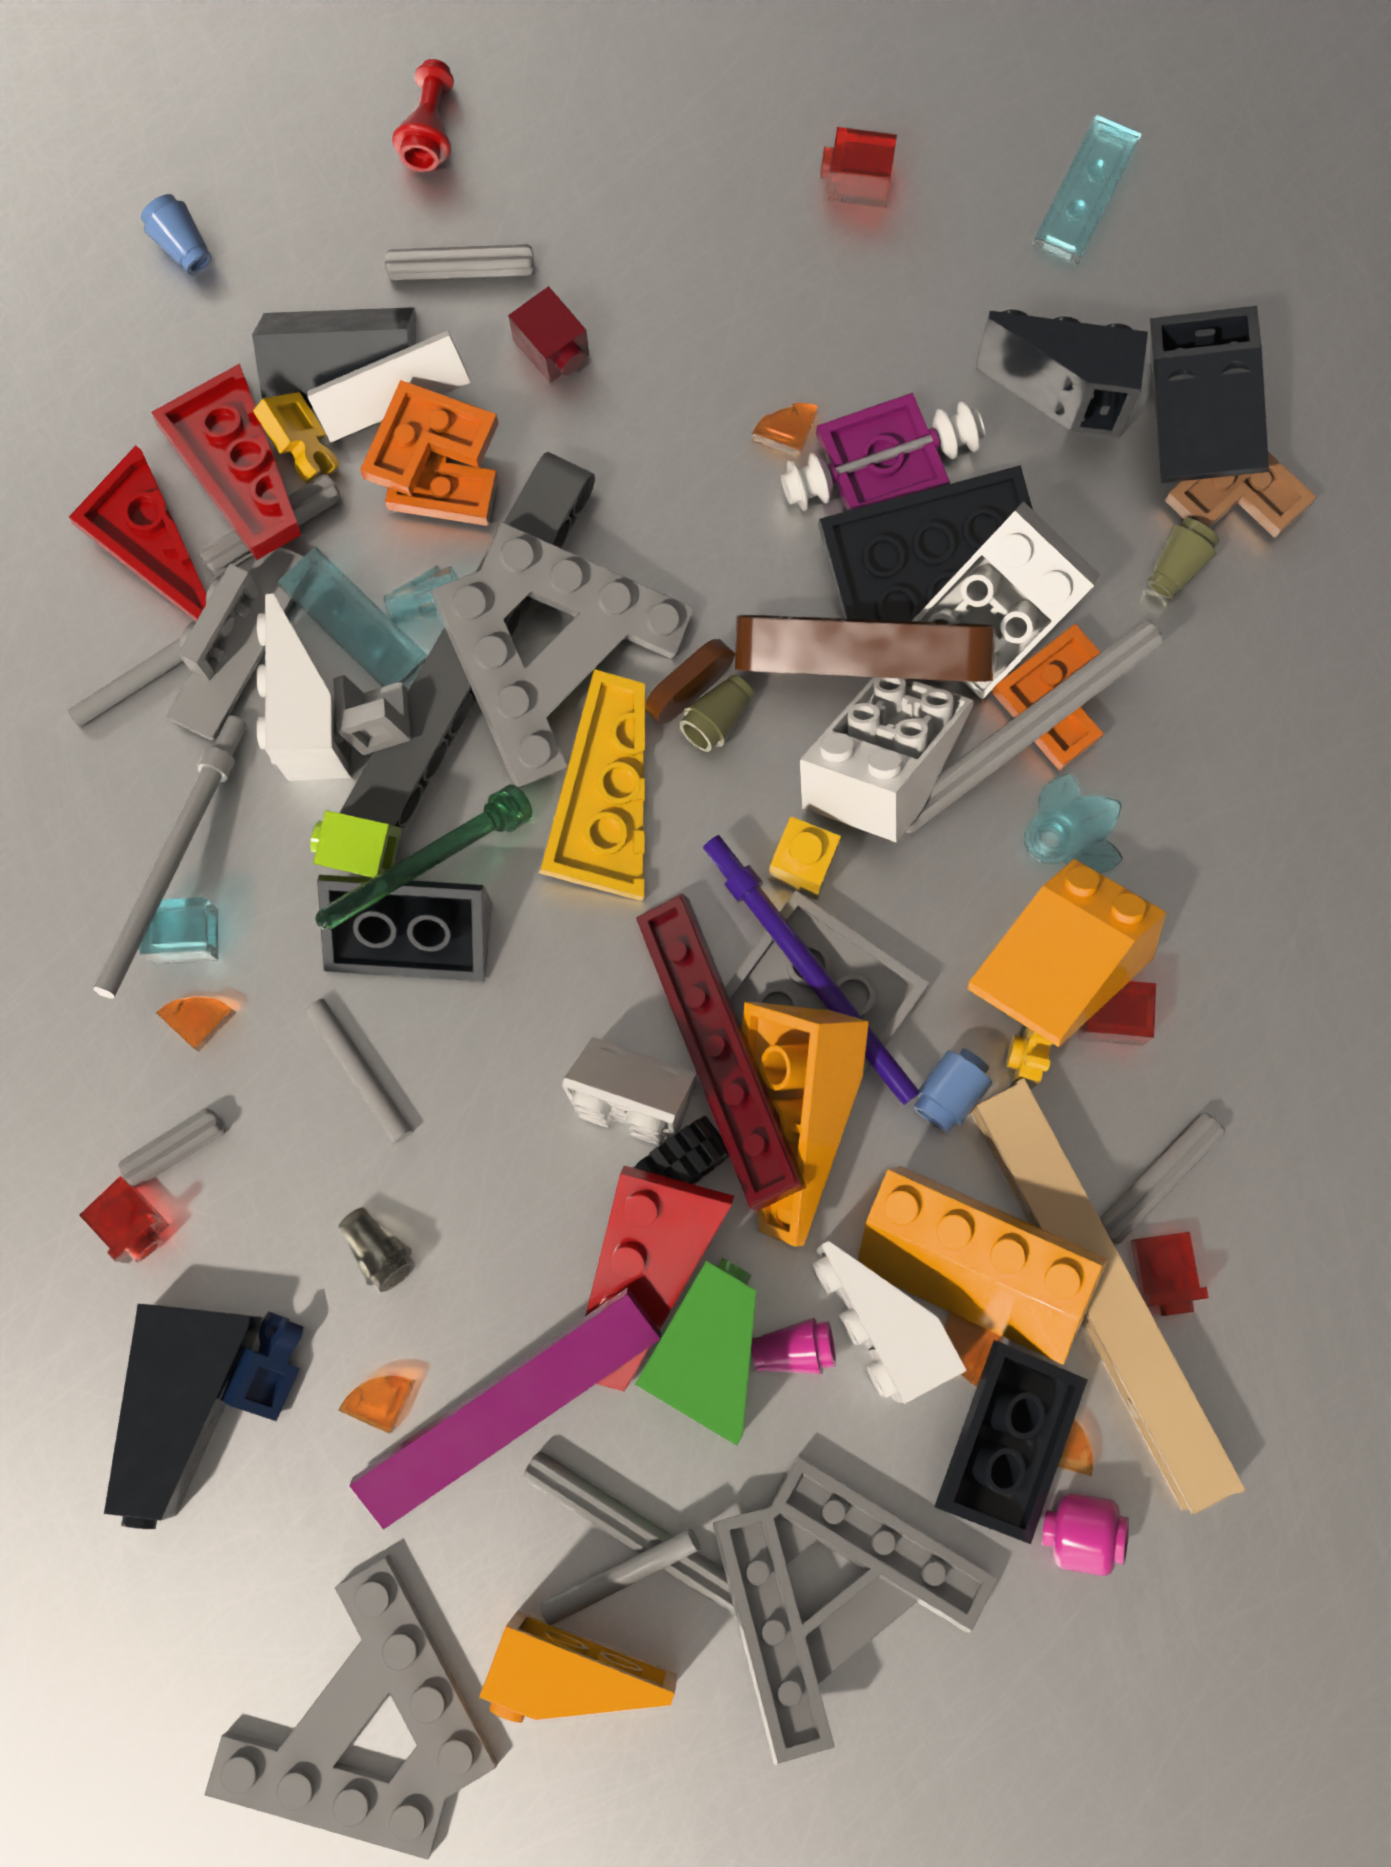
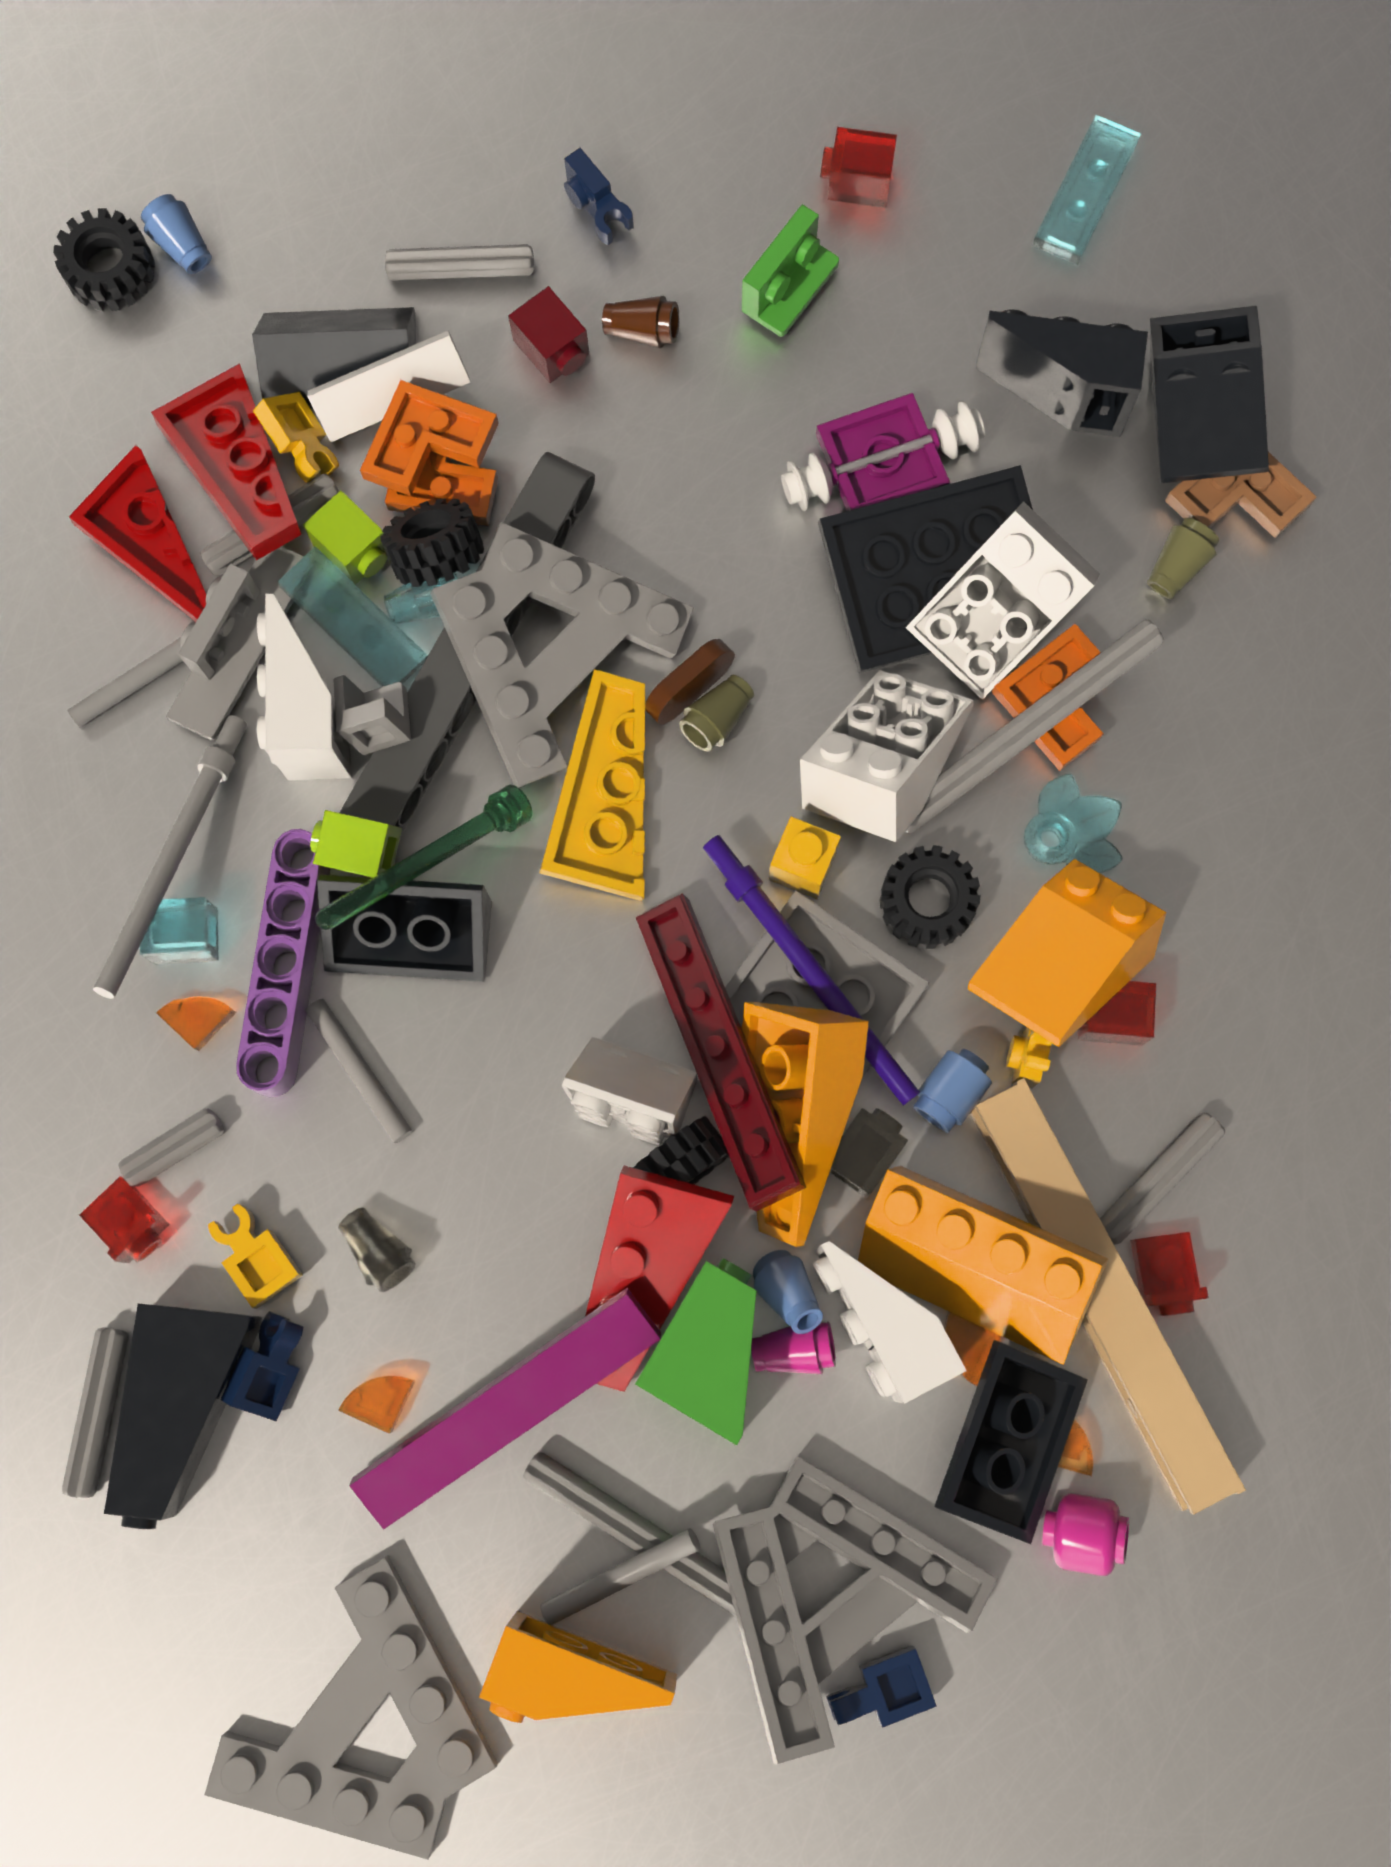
(92, 237): none -> black tyre
(95, 1413): none -> light grey axle
(259, 1262): none -> yellow plate
(292, 988): none -> medium lavender beam
(347, 538): none -> lime brick
(422, 136): red piece -> none
(432, 542): none -> black tyre
(592, 190): none -> dark blue plate
(643, 320): none -> reddish brown cone
(786, 428): clear orange tile -> none
(787, 1290): none -> medium blue cone
(788, 274): none -> bright green bracket
(865, 647): reddish brown beam -> none
(867, 1150): none -> clear smoke brick
(892, 1688): none -> dark blue plate
(938, 866): none -> black tyre

